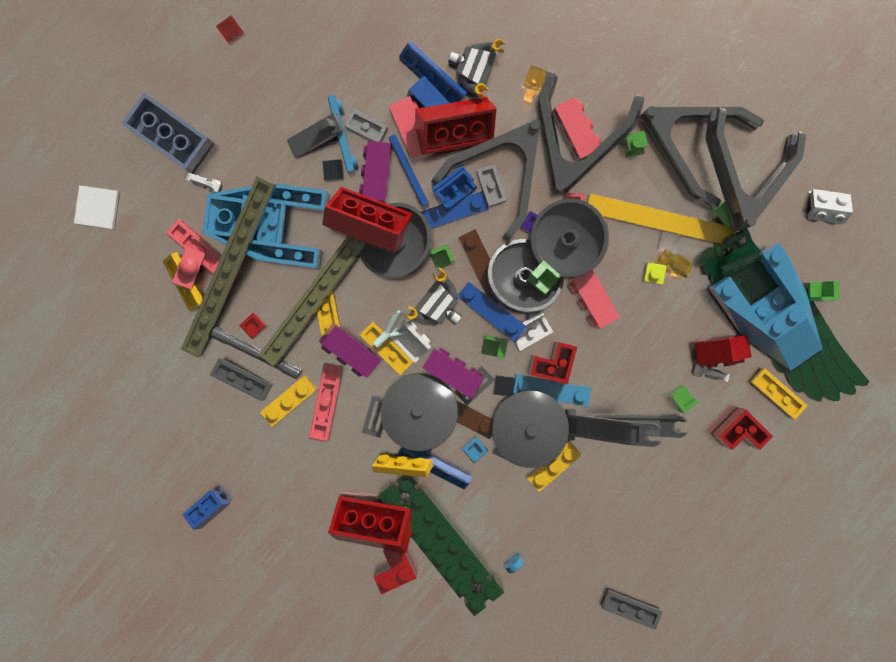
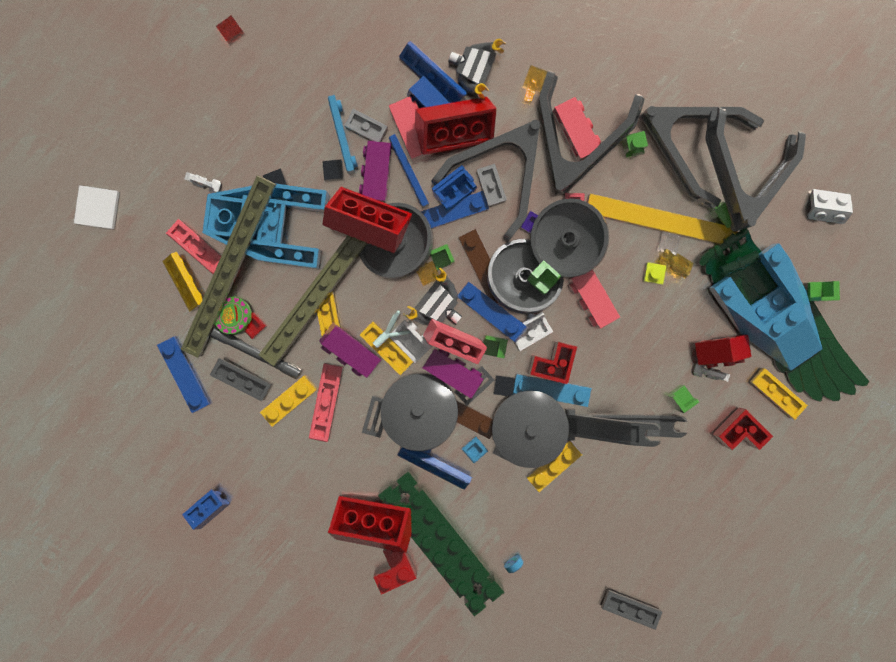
(167, 132): sand blue brick -> none
(183, 374): none -> blue plate
(188, 268): coral tile -> none
(234, 316): none -> bright green tile
(276, 177): none -> black tile
(315, 135): dark grey hinge -> none
(402, 465): yellow plate -> none
(426, 271): none -> clear yellow plate
(454, 341): none -> coral brick

